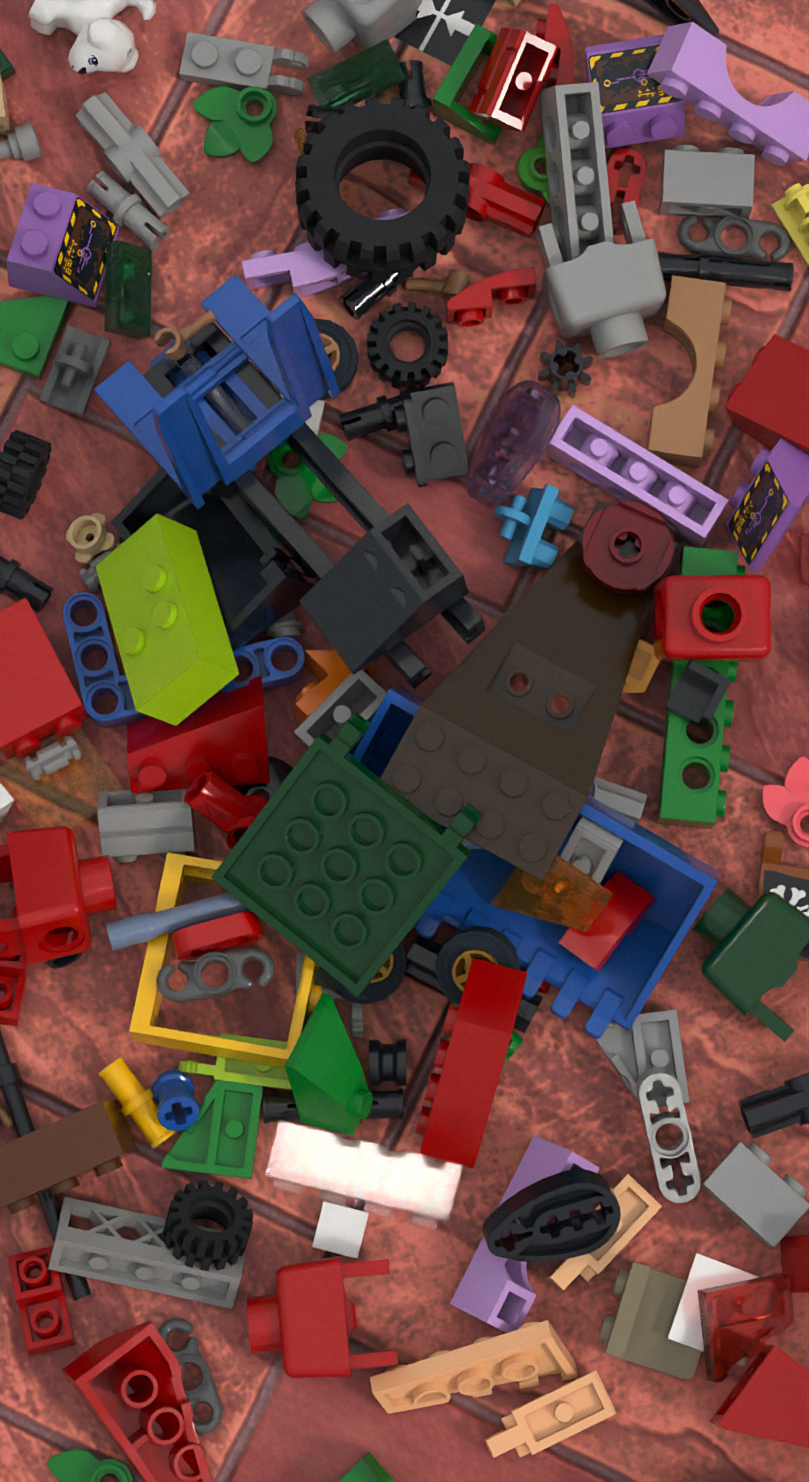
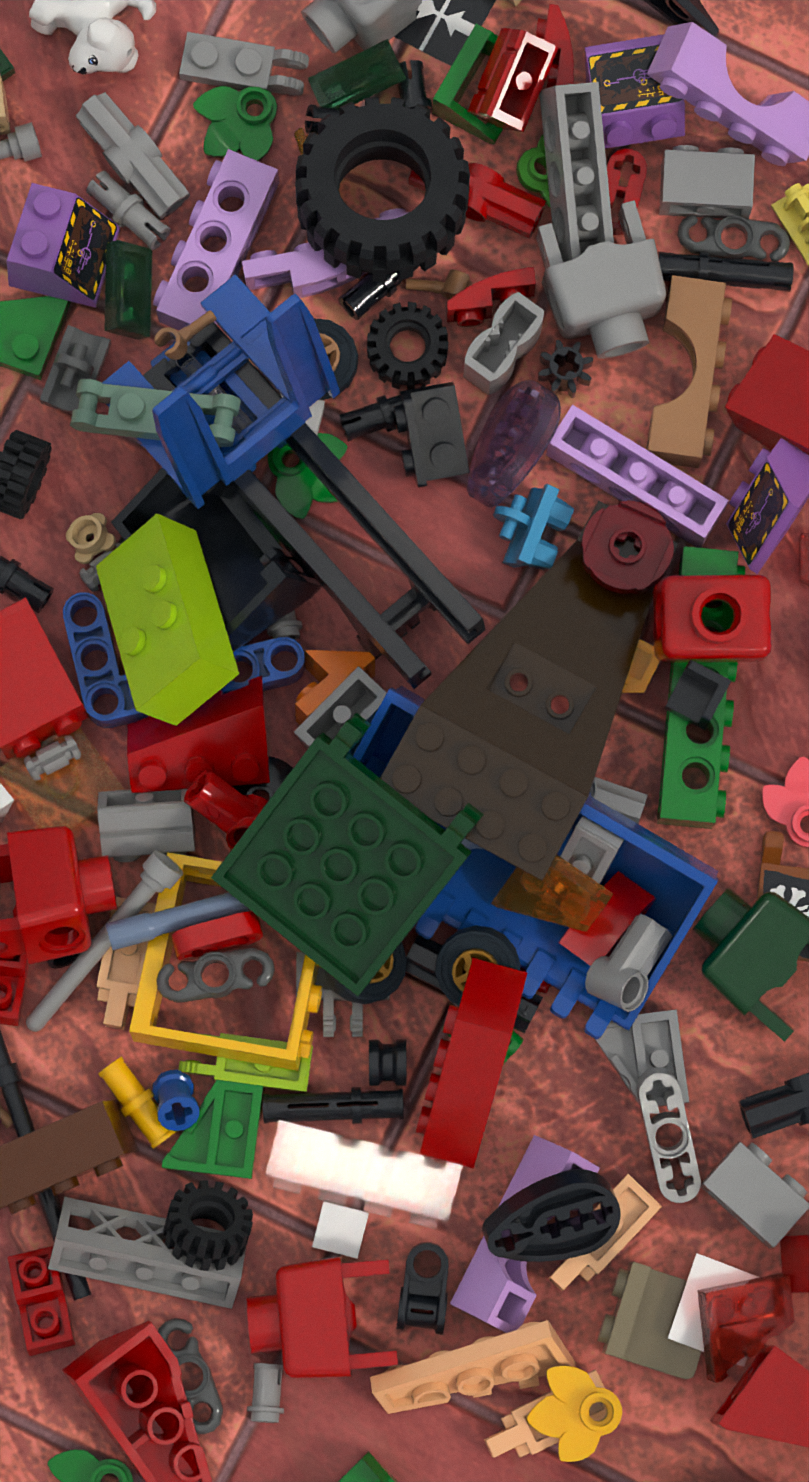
(121, 976): none -> light nougat hinge
(132, 413): none -> sand green plate
(158, 874): none -> light grey piece
(234, 177): none -> lavender brick
(266, 1393): none -> light grey pin
(328, 1074): green slope -> none
(384, 589): black slope -> none
(424, 1293): none -> black piece
(495, 350): none -> light grey brick
(567, 1412): none -> yellow plate
(623, 975): none -> light grey piece

